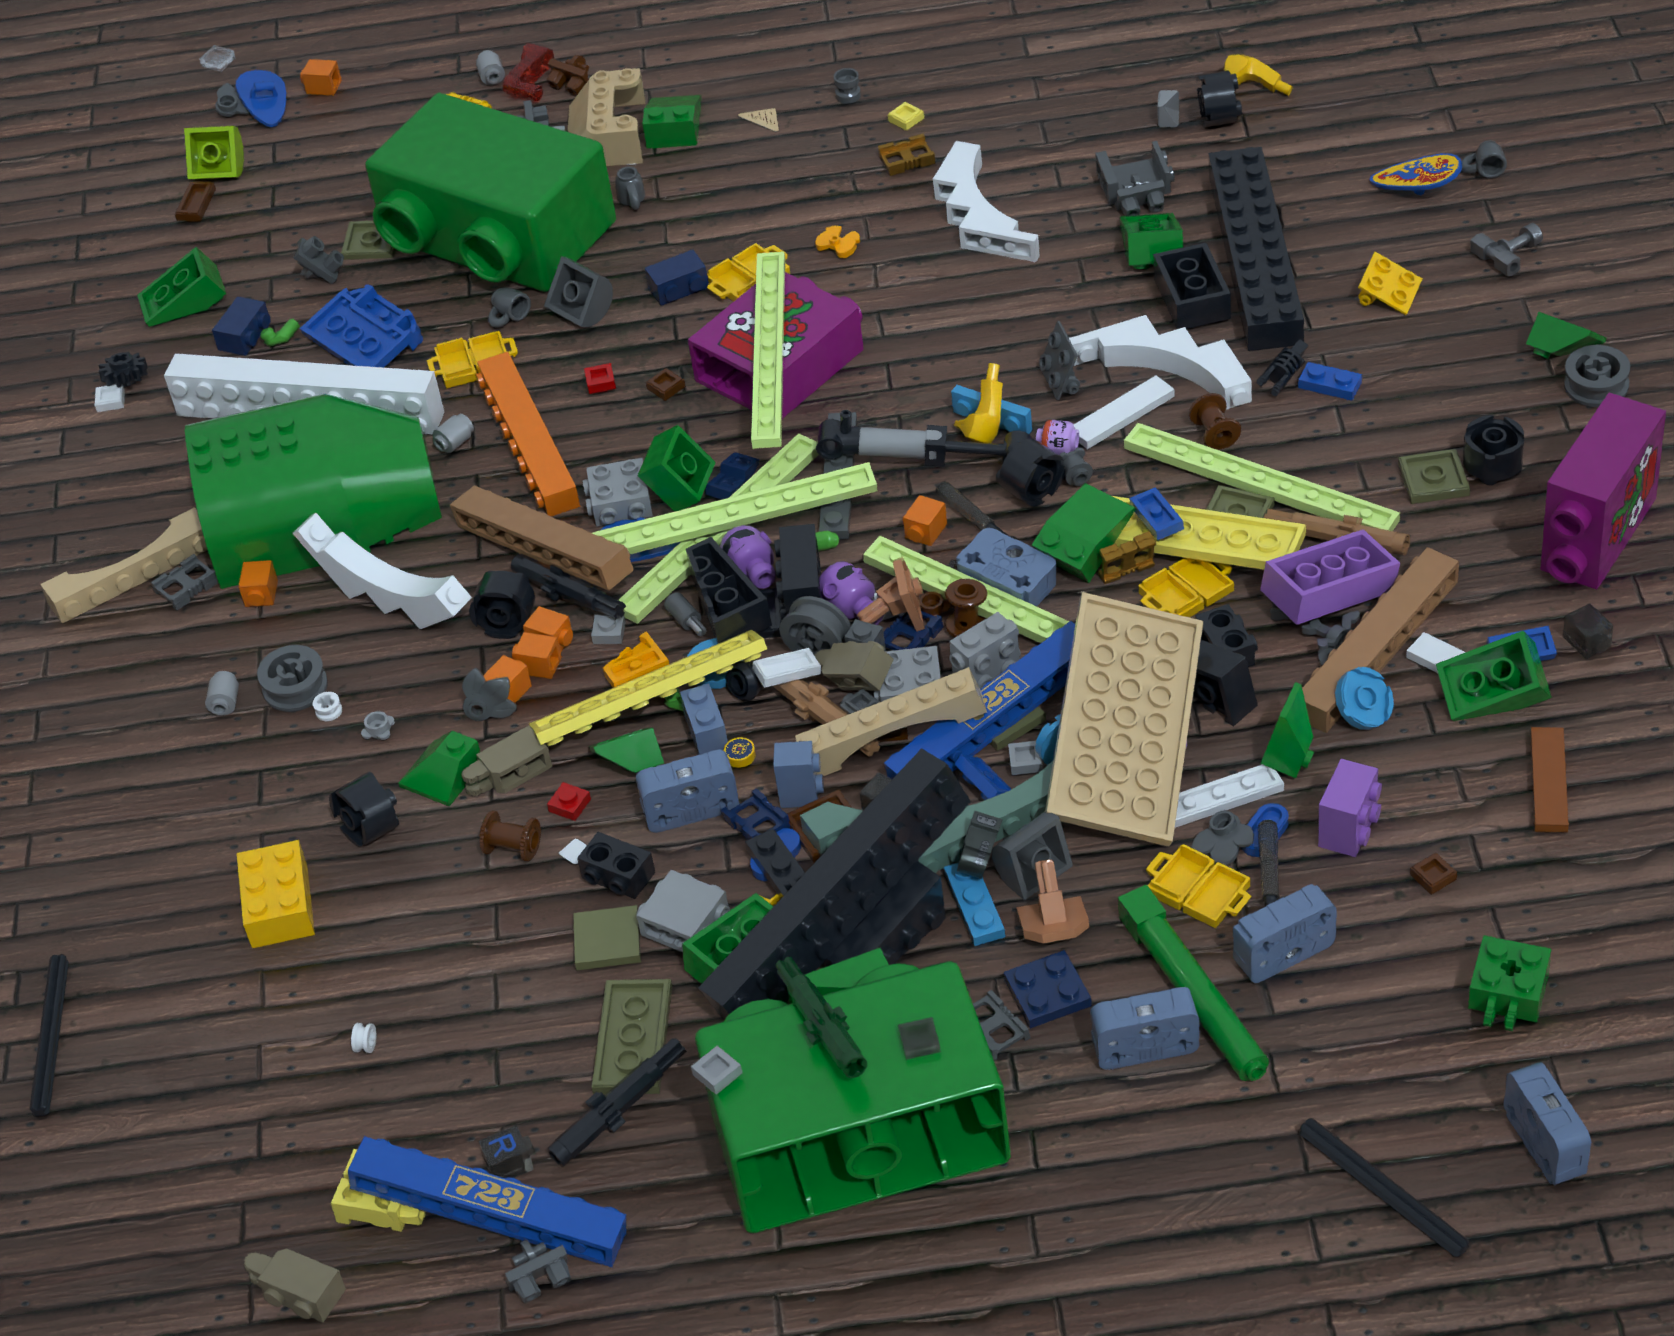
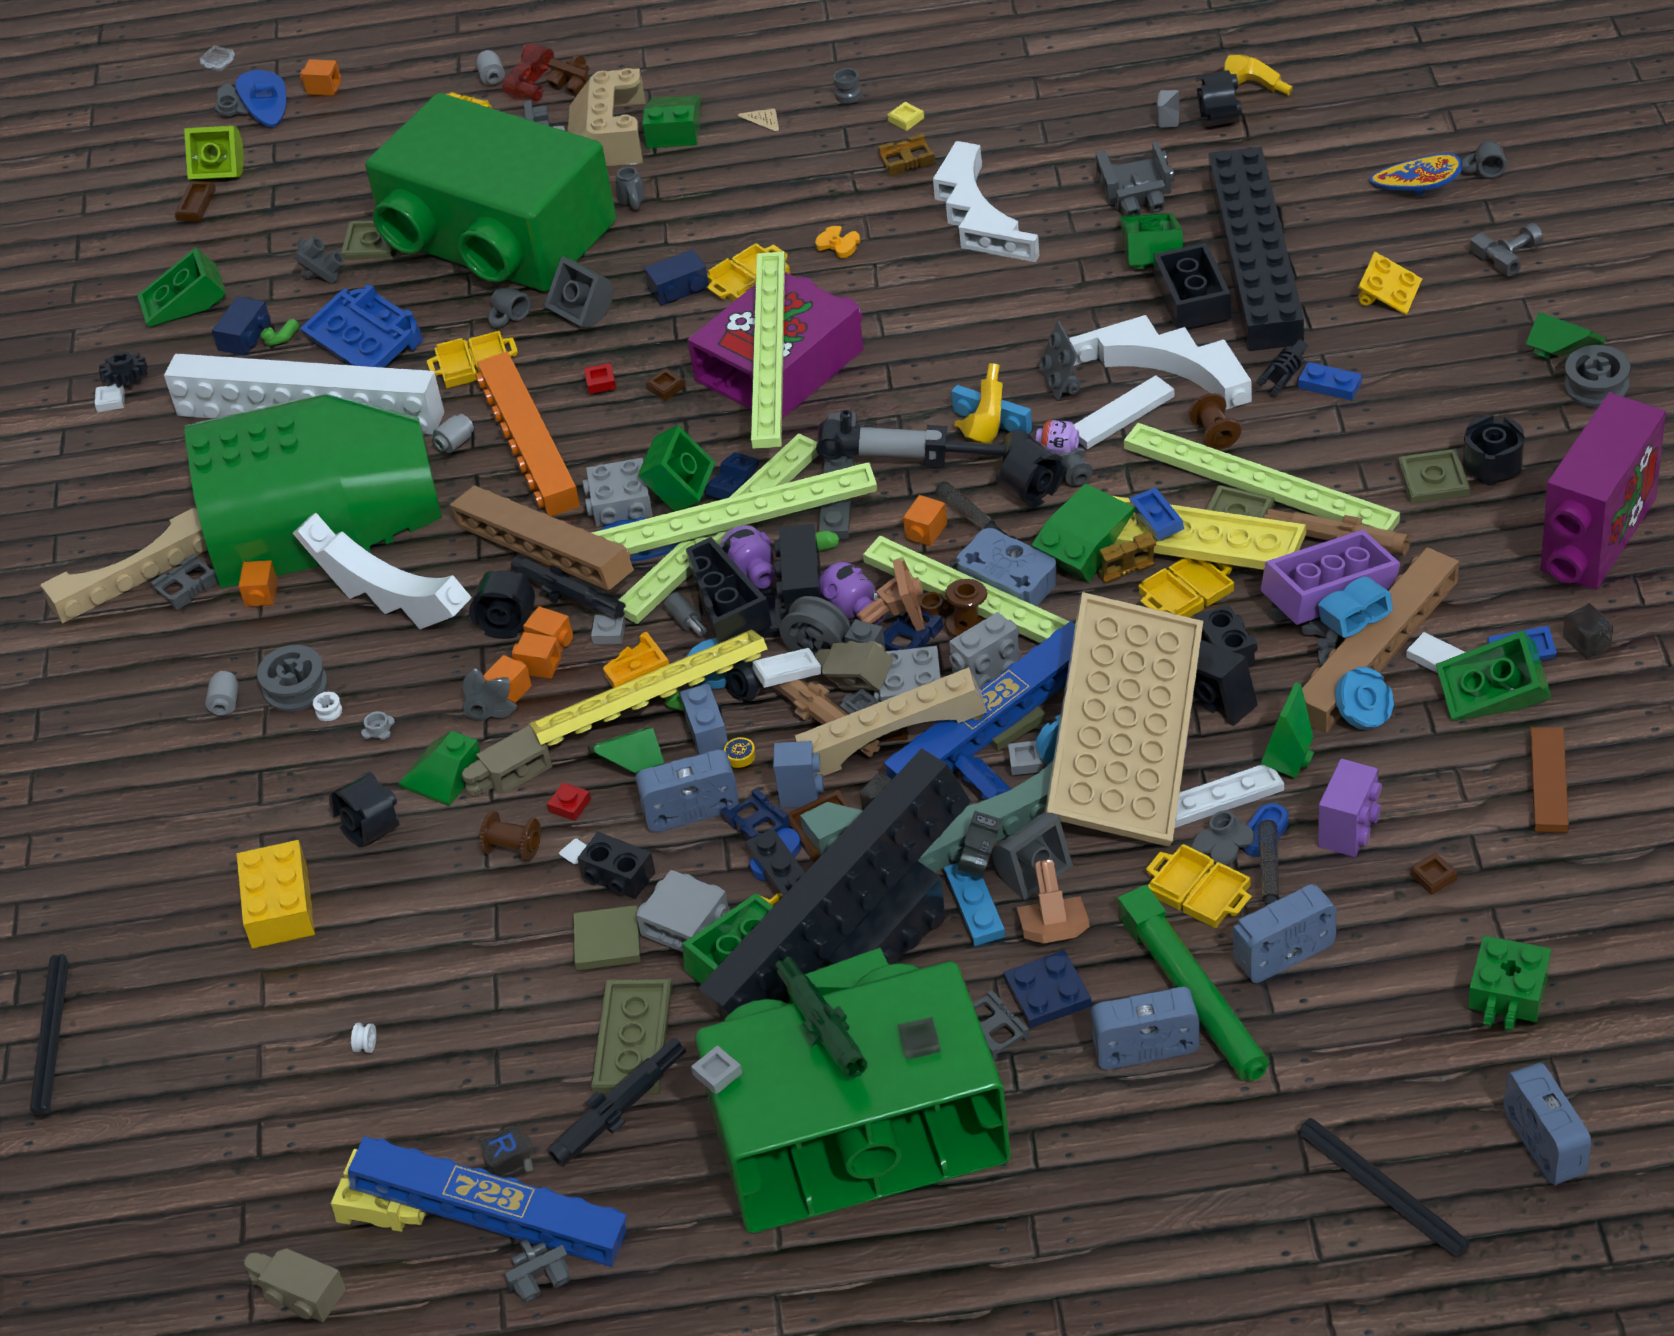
(1355, 606): none -> dark azure brick

